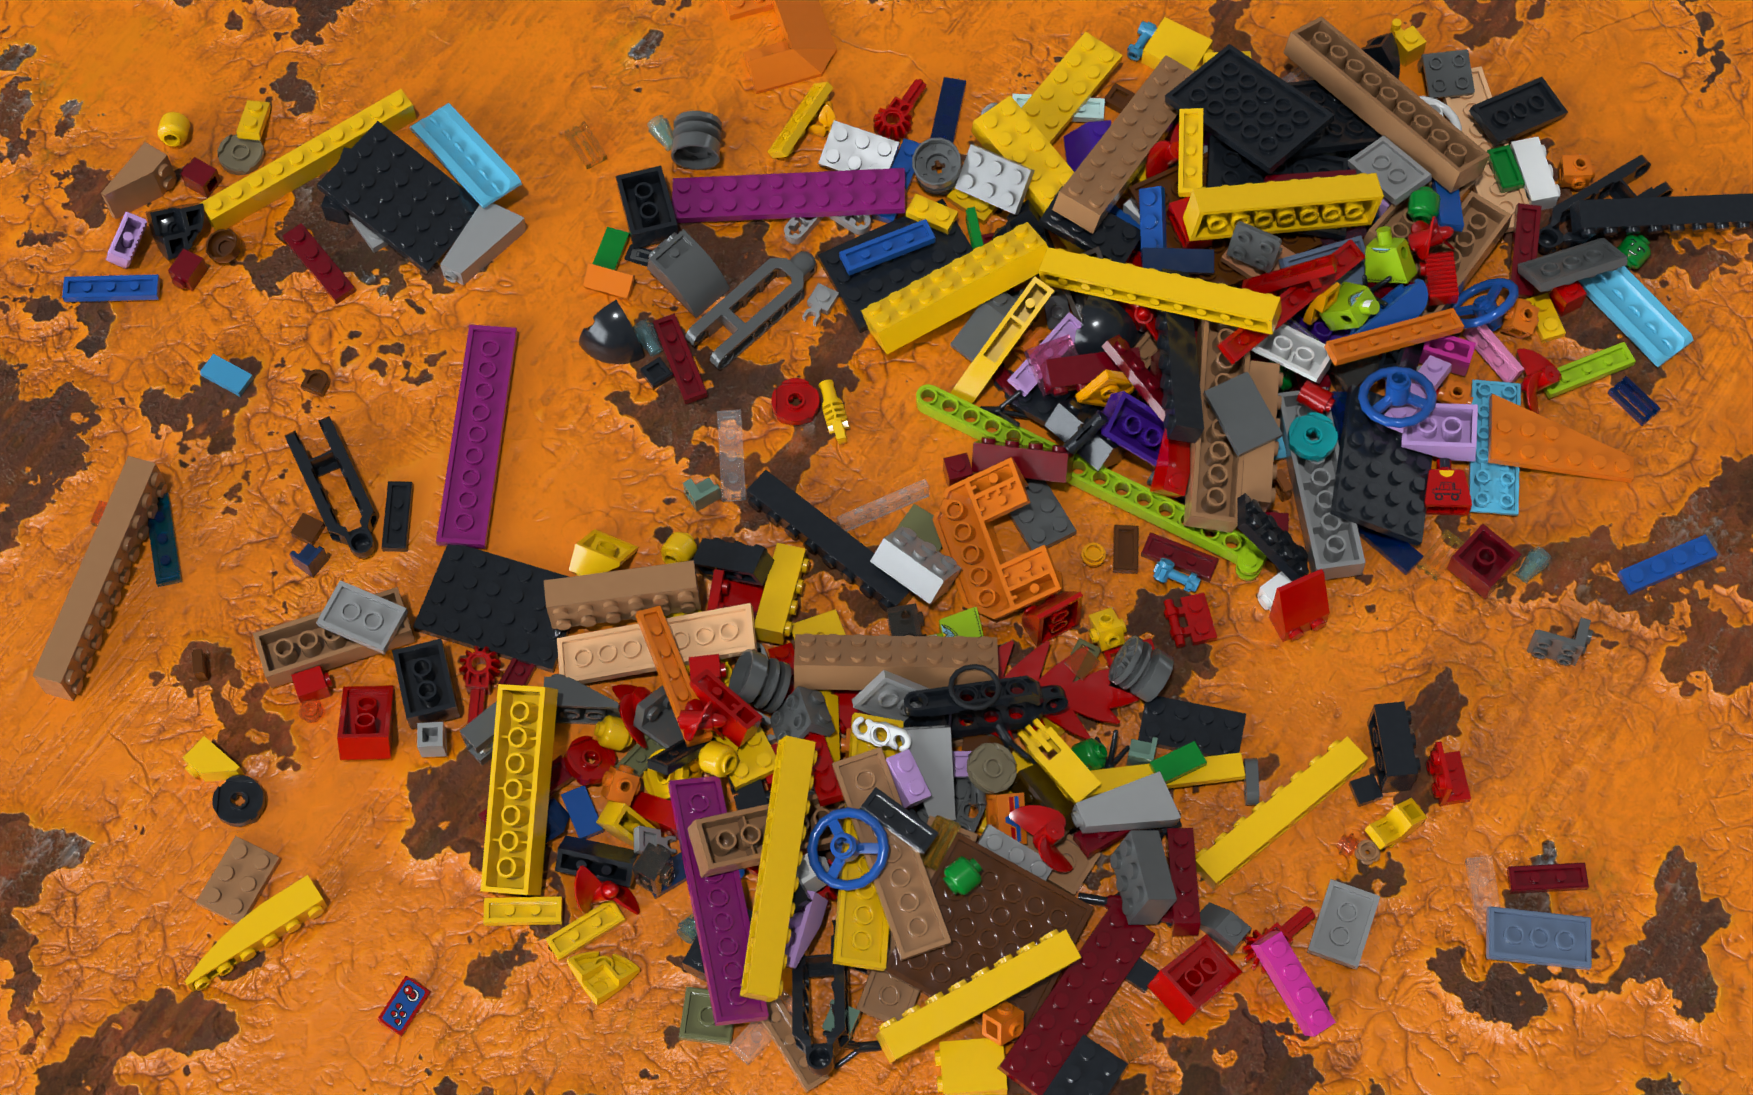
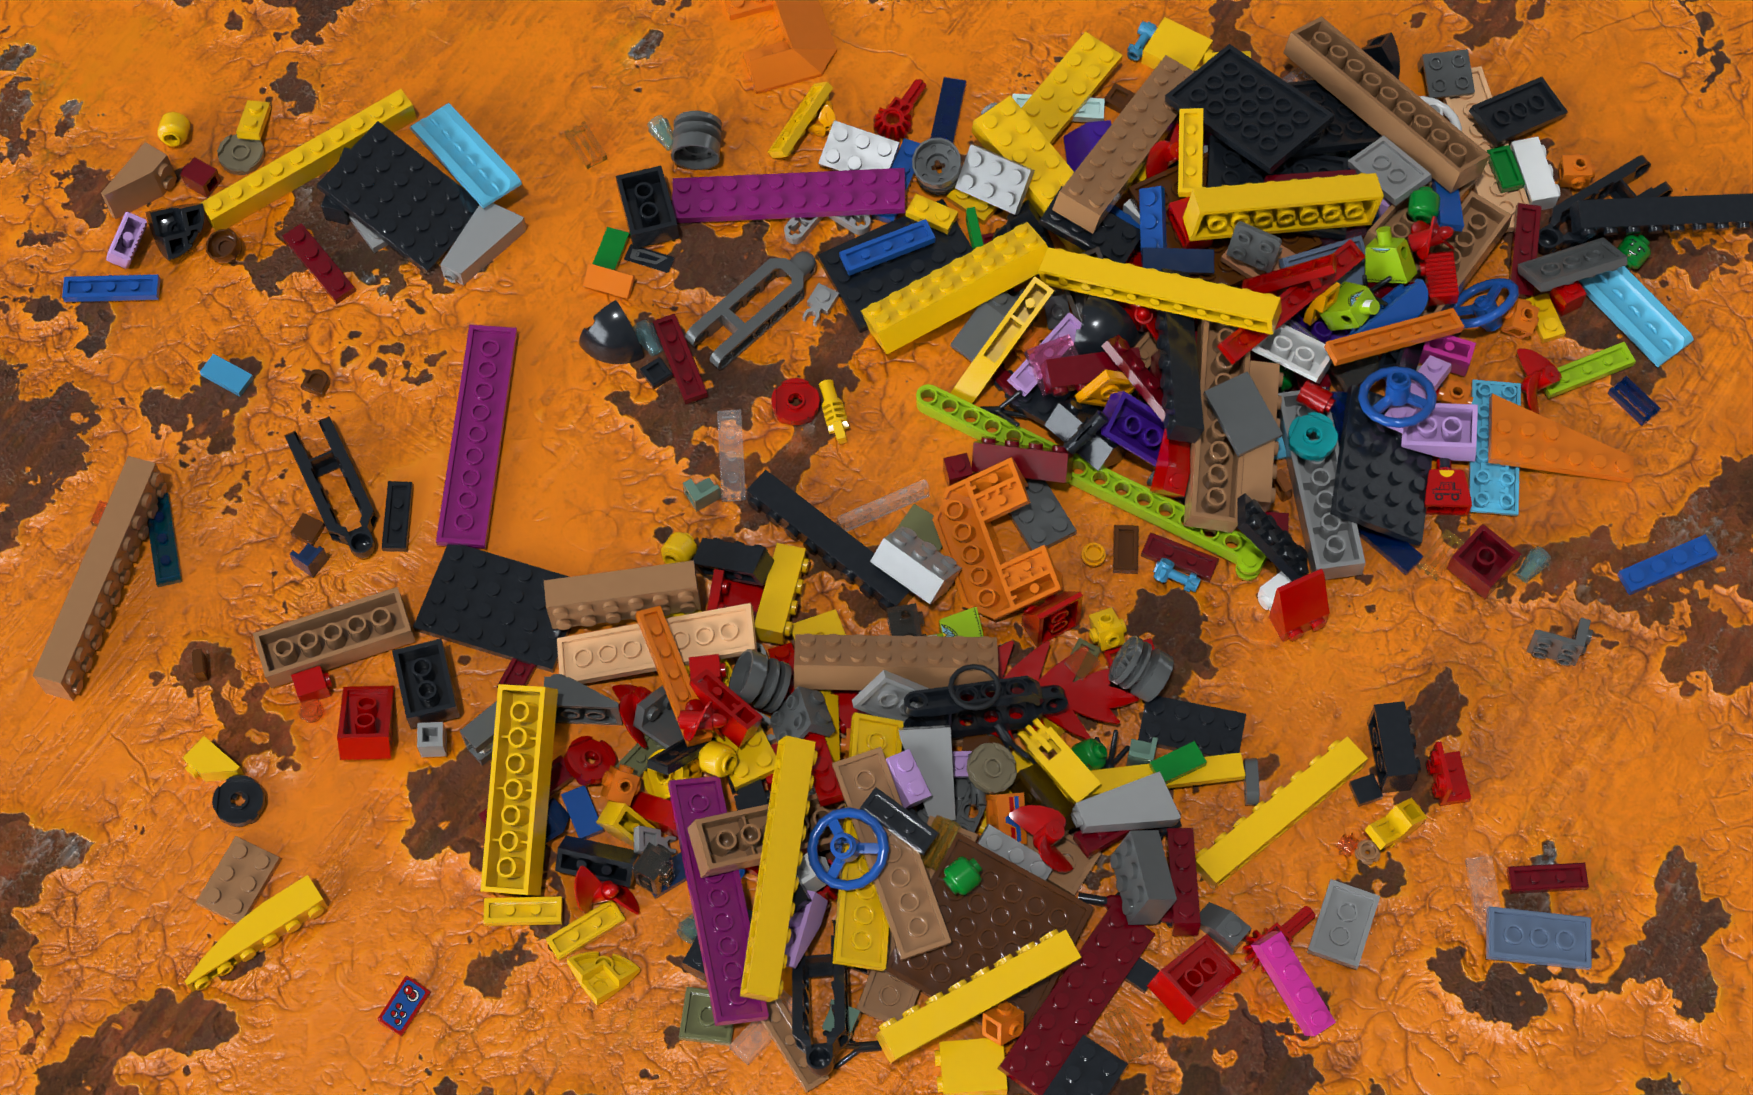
(187, 270): dark red brick -> none
(362, 617): light grey plate -> none
(479, 682): red gear -> none
(600, 553): yellow slope -> none
(612, 733): yellow head -> none
(687, 272): dark grey piece -> none
(870, 735): white piece -> none
(1197, 618): red plate -> none
(1409, 42): yellow brick -> none
(1494, 353): bright pink tile -> none

